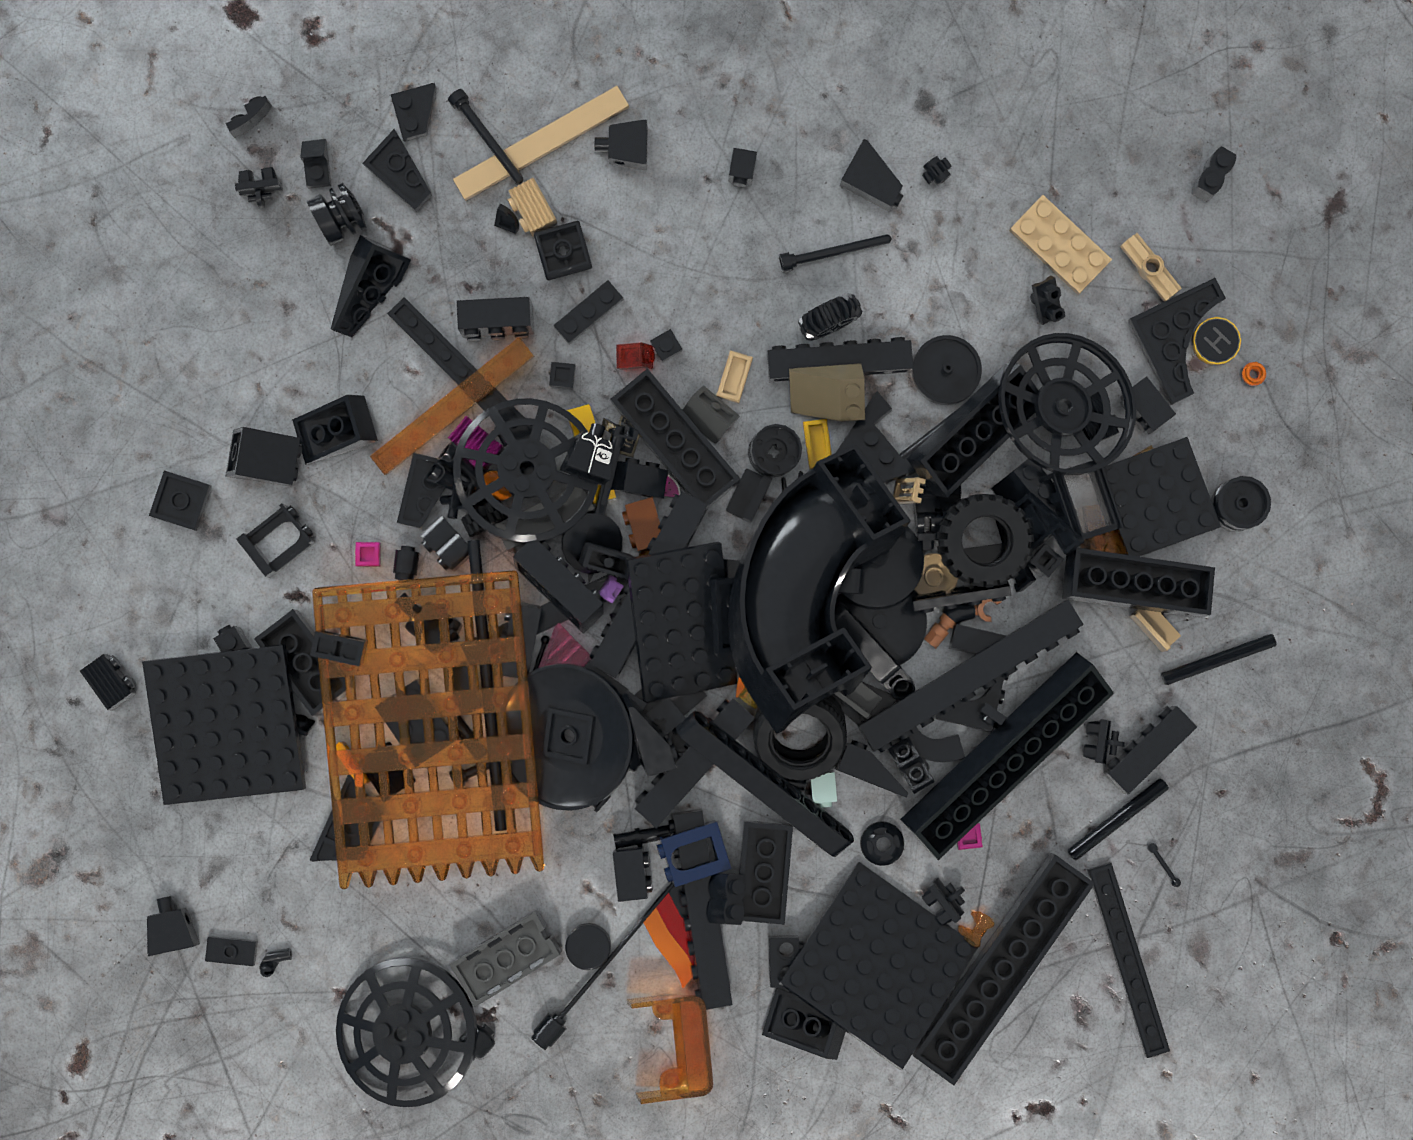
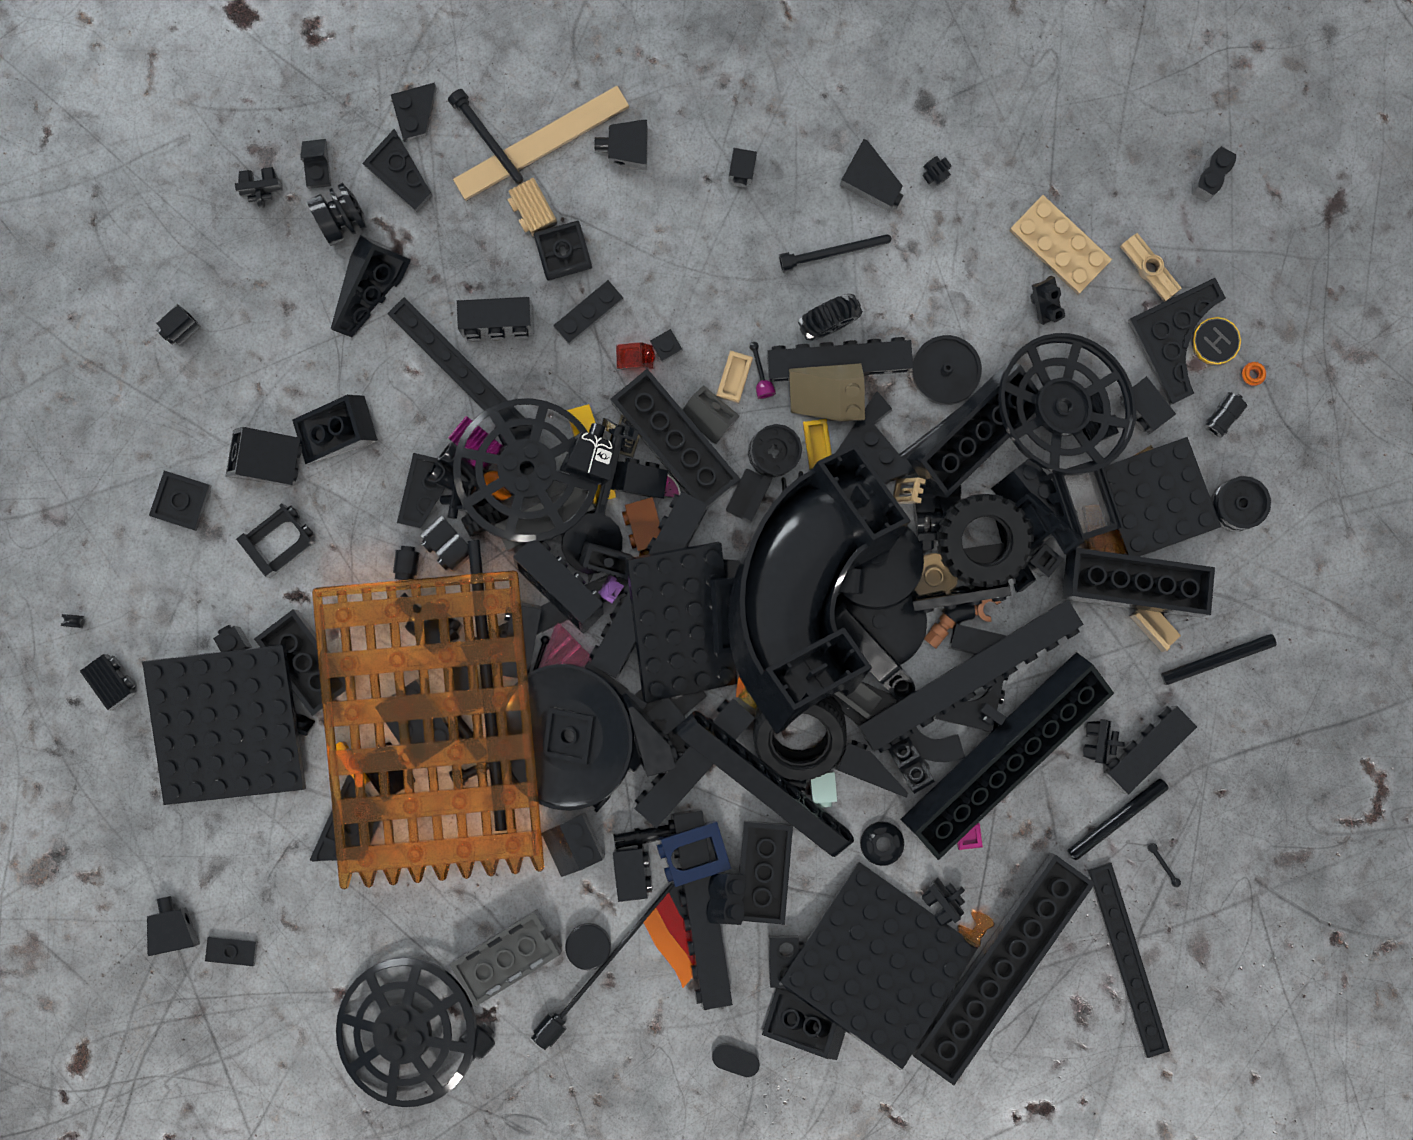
(72, 621): none -> black bush
(177, 325): none -> black brick
(256, 110): black slope -> none
(272, 959): black arm -> none
(339, 647): black brick -> none
(368, 554): dark pink tile -> none
(452, 406): clear orange tile -> none
(506, 219): black tile -> none
(562, 375): black plate -> none
(573, 845): none -> black slope
(694, 1067): clear orange windscreen -> none
(735, 1060): none -> black tile
(764, 388): none -> hinge
(1226, 413): none -> black piece

